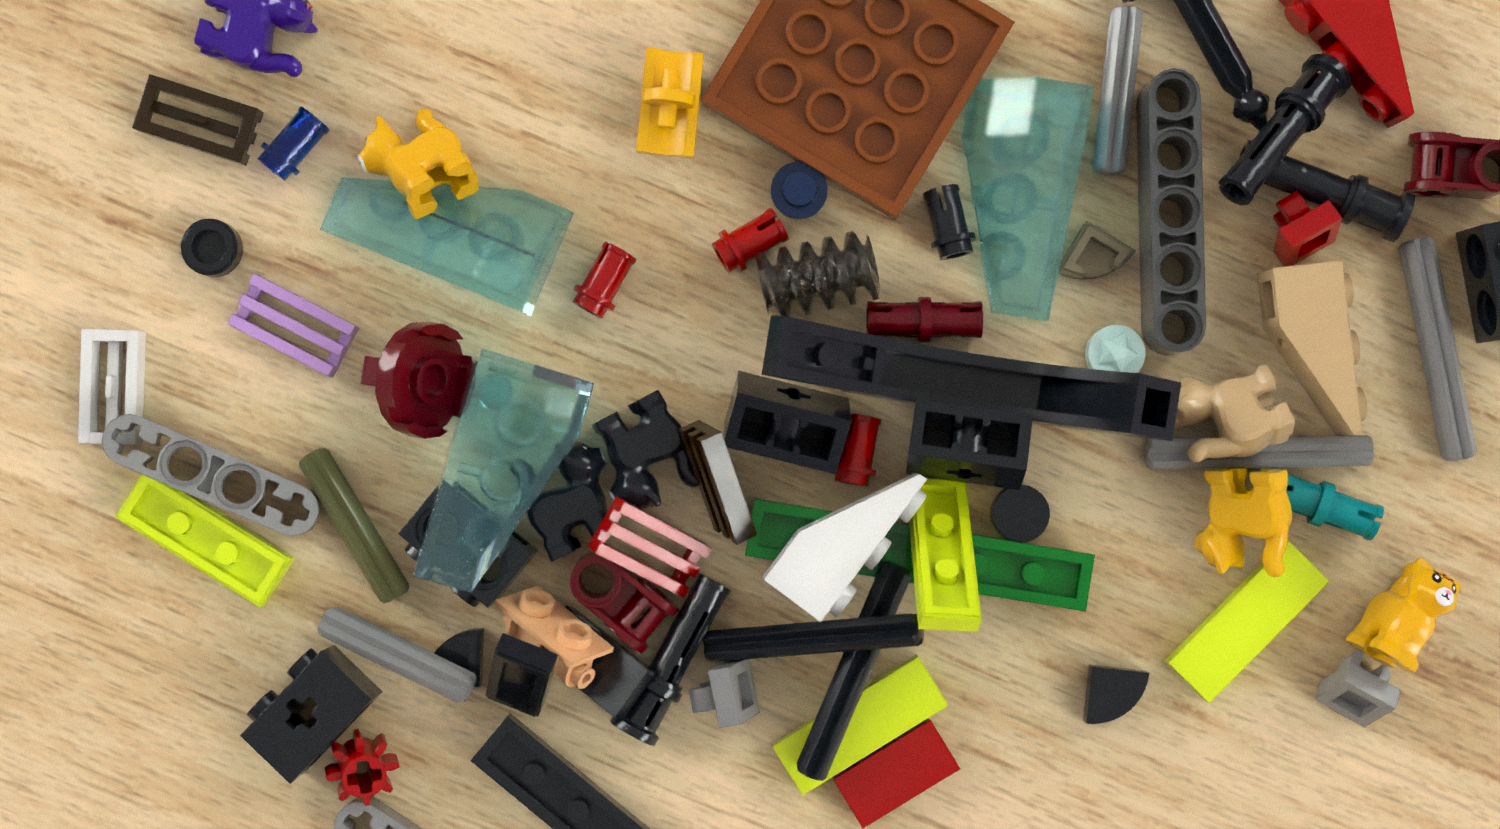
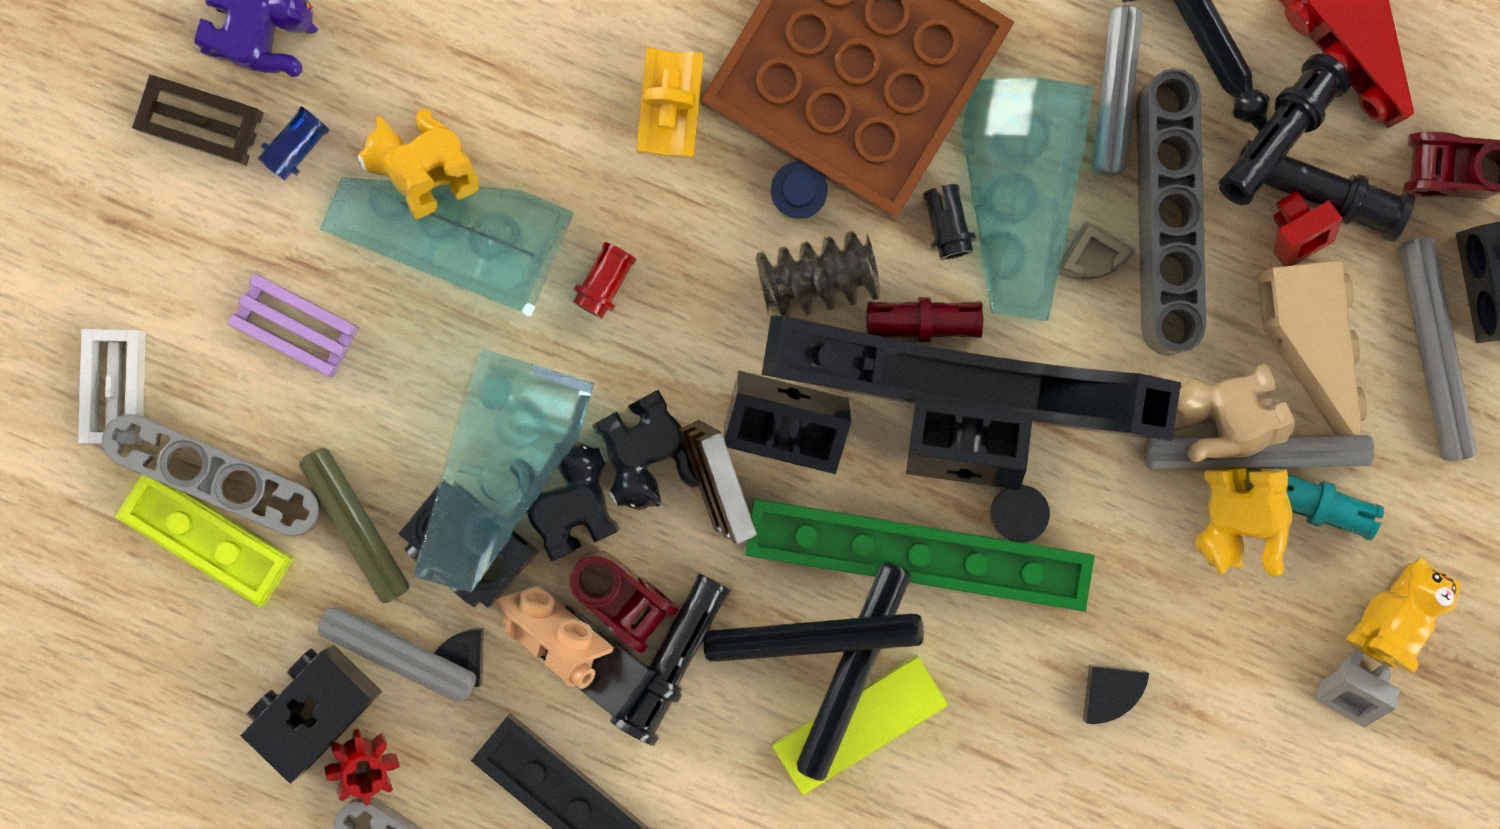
(211, 247): black tile -> none
(419, 378): dark red tile -> none
(520, 675): black tile -> none
(684, 565): tile -> none
(729, 692): light grey tile -> none
(753, 237): red pin -> none
(830, 551): white slope -> none
(859, 451): red pin -> none
(896, 773): red tile -> none
(944, 559): neon yellow tile -> none
(1115, 349): light aqua tile -> none
(1245, 624): neon yellow tile -> none

